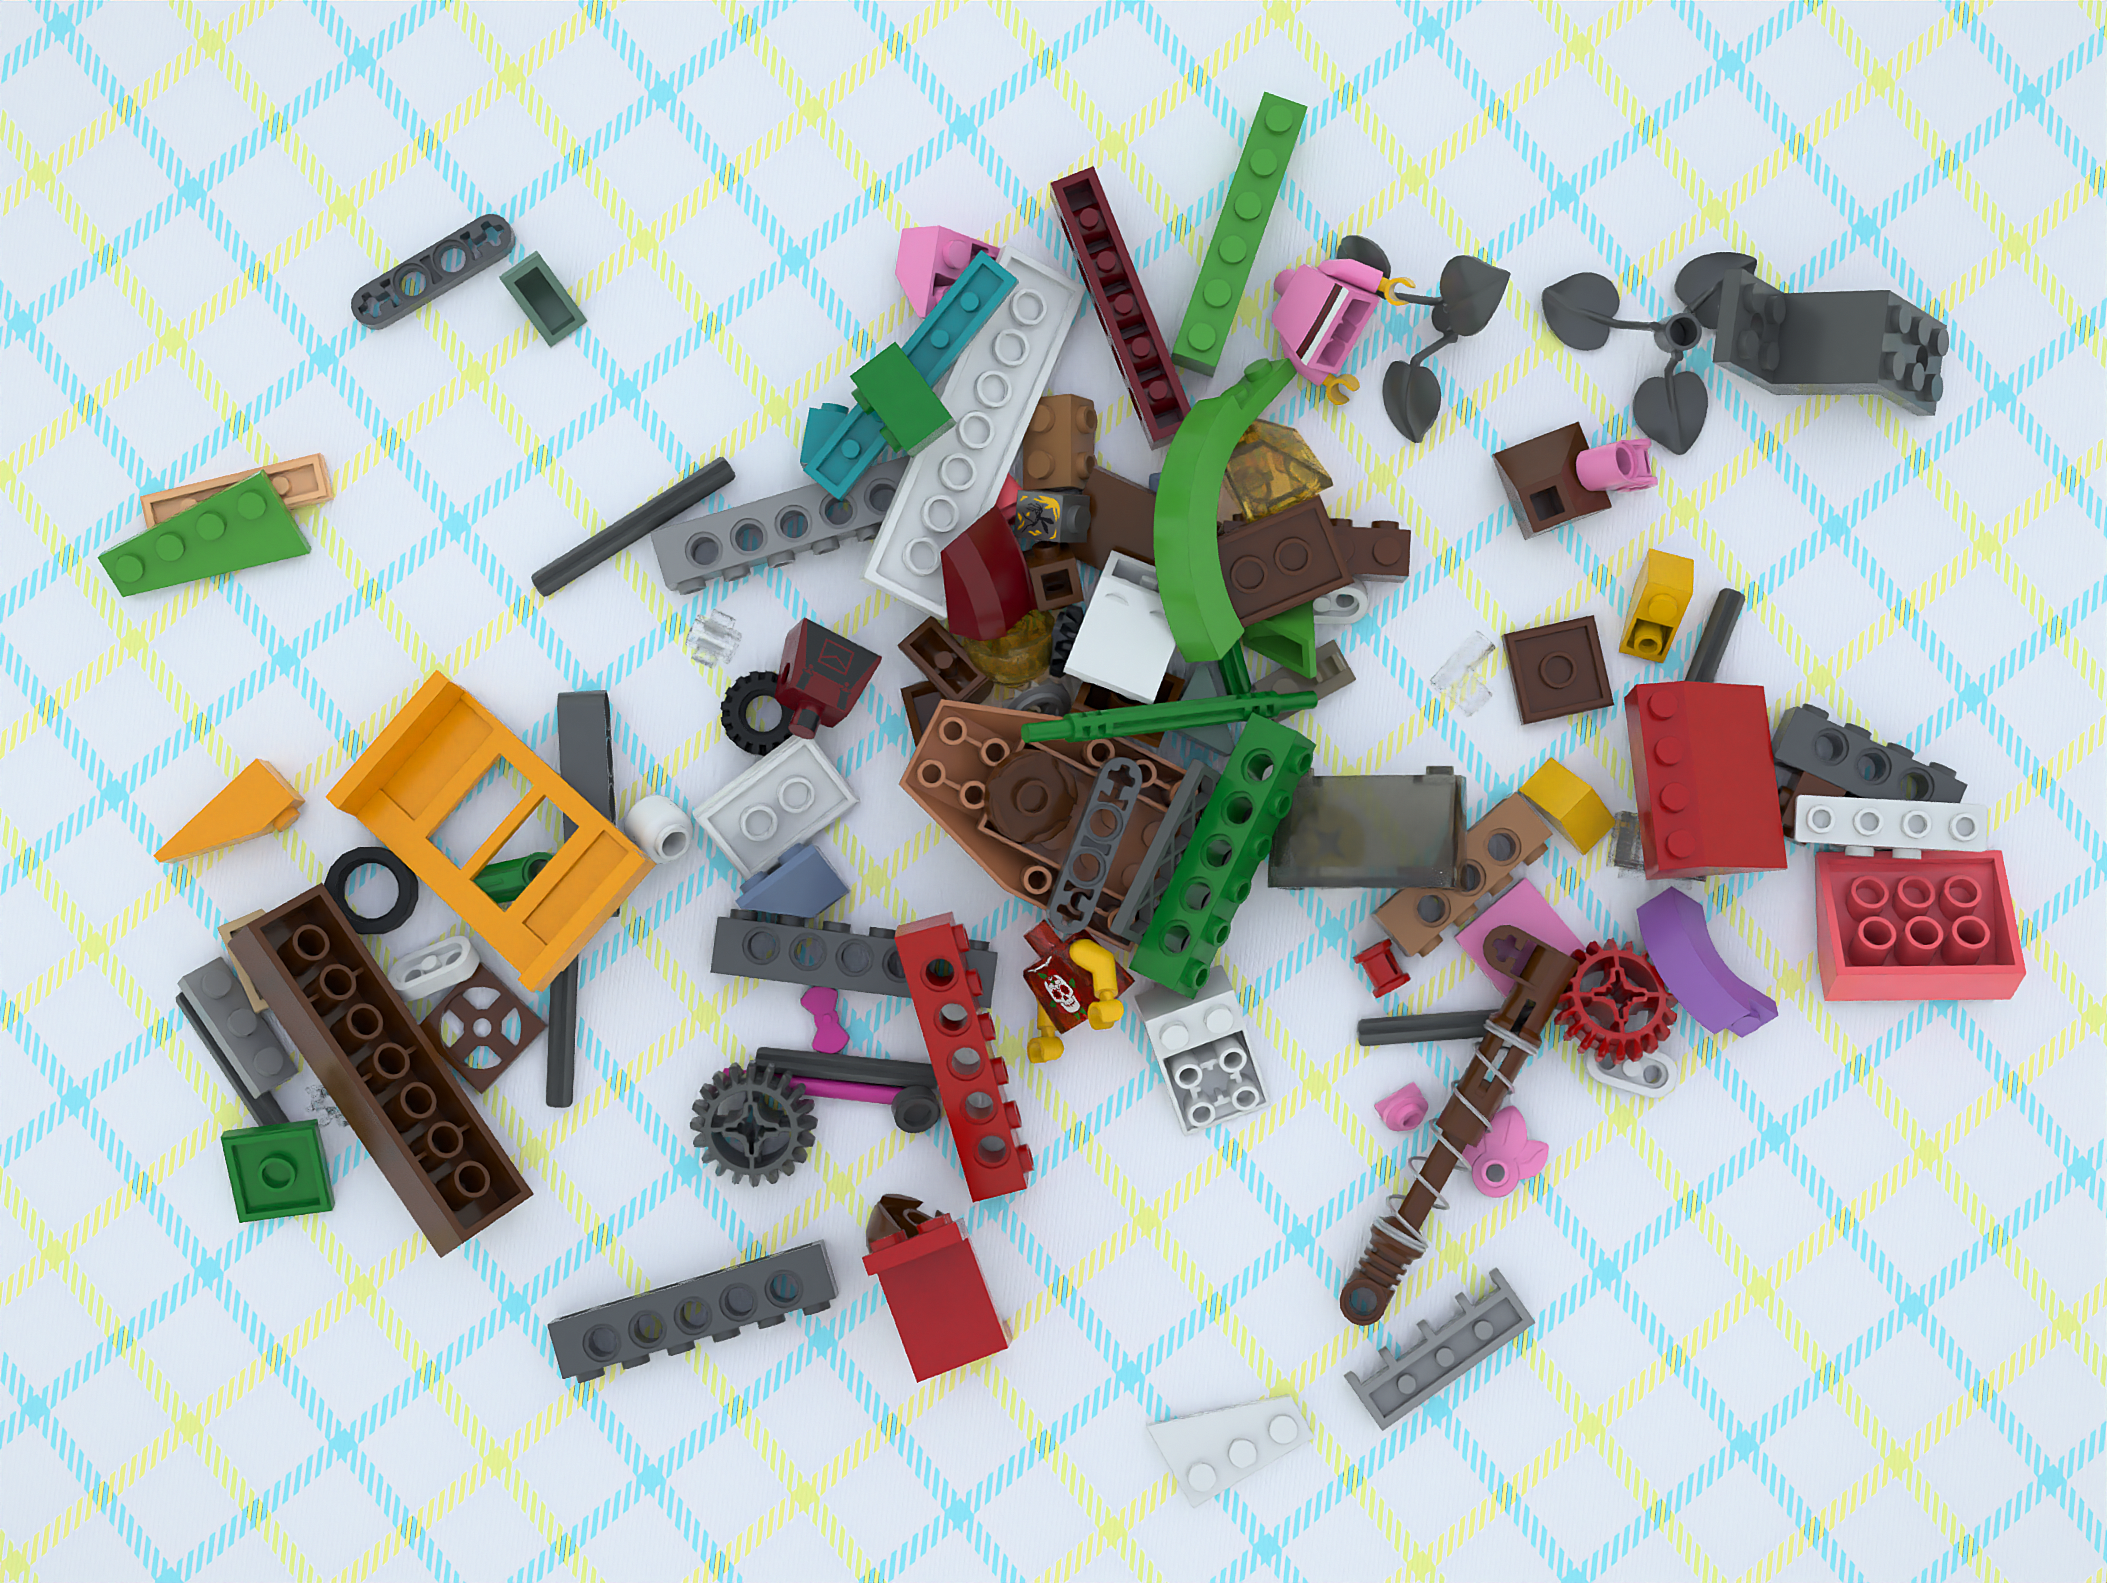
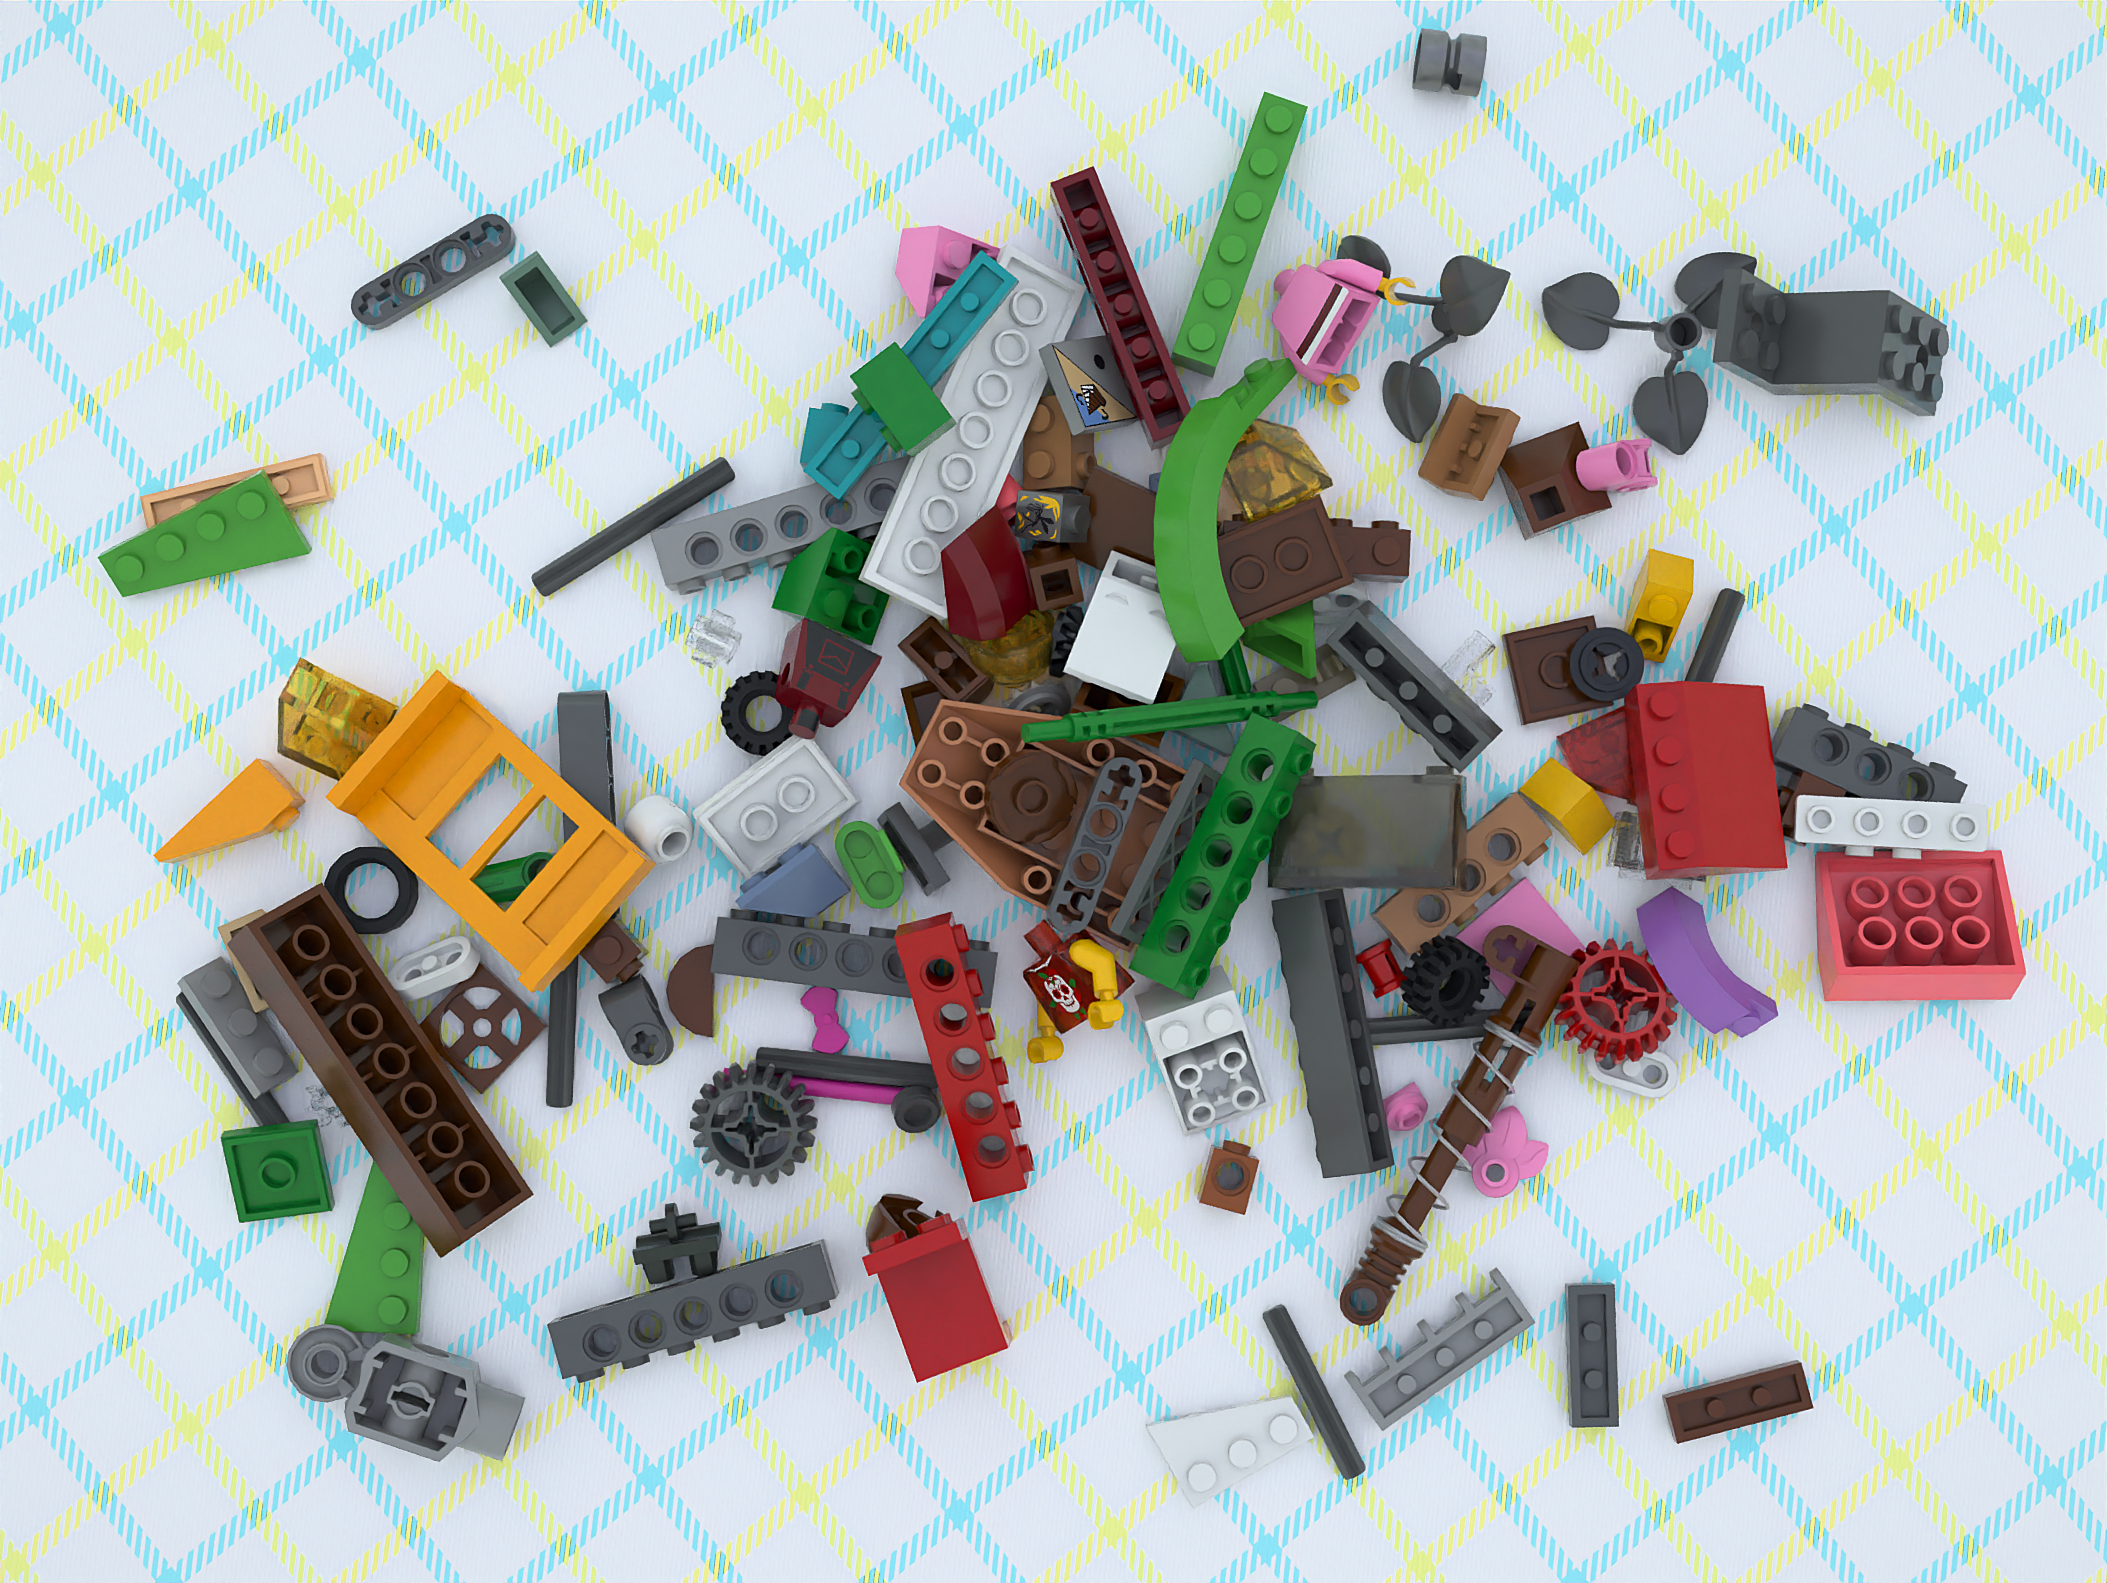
(328, 719): none -> clear yellow slope
(381, 1267): none -> bright green wing
(406, 1393): none -> light grey brick
(614, 952): none -> reddish brown brick
(635, 1012): none -> dark grey piece
(675, 1238): none -> pearl dark grey hips
(692, 991): none -> reddish brown tile
(826, 587): none -> green slope
(871, 863): none -> bright green bracket
(917, 847): none -> dark grey tile
(1088, 385): none -> light grey tile
(1235, 1197): none -> dark orange brick
(1314, 1392): none -> dark grey axle
(1332, 1033): none -> dark grey brick
(1413, 686): none -> dark grey brick
(1430, 971): none -> black tyre
(1449, 62): none -> flat silver wheel
(1468, 448): none -> medium nougat bracket
(1591, 1355): none -> dark grey plate
(1601, 754): none -> clear red slope
(1628, 667): none -> black gear
(1737, 1401): none -> reddish brown plate

